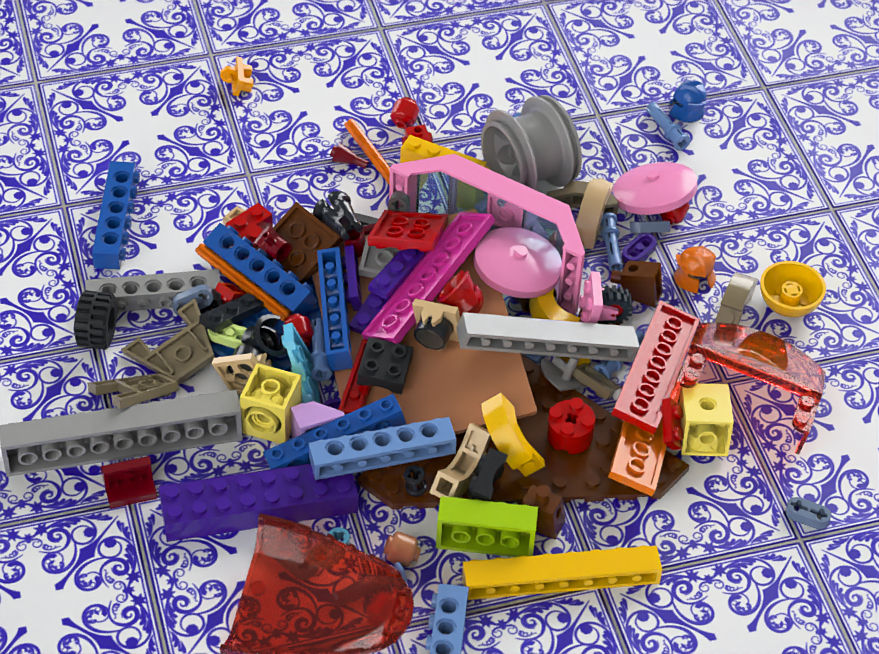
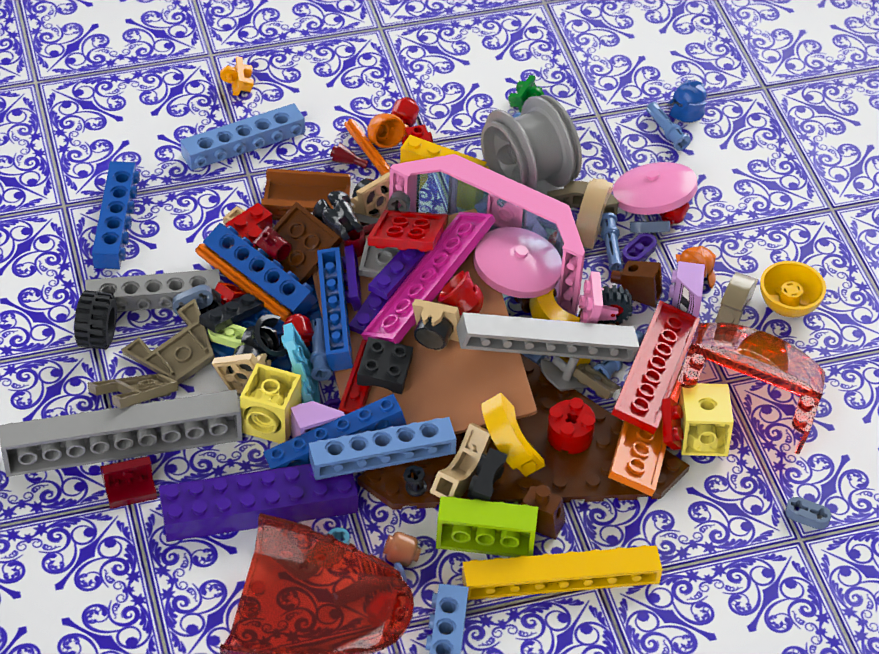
(242, 136): none -> medium blue brick
(305, 187): none -> dark orange panel
(371, 196): none -> tan piece
(386, 130): none -> orange piece
(525, 90): none -> green hips
(687, 287): none -> lavender slope

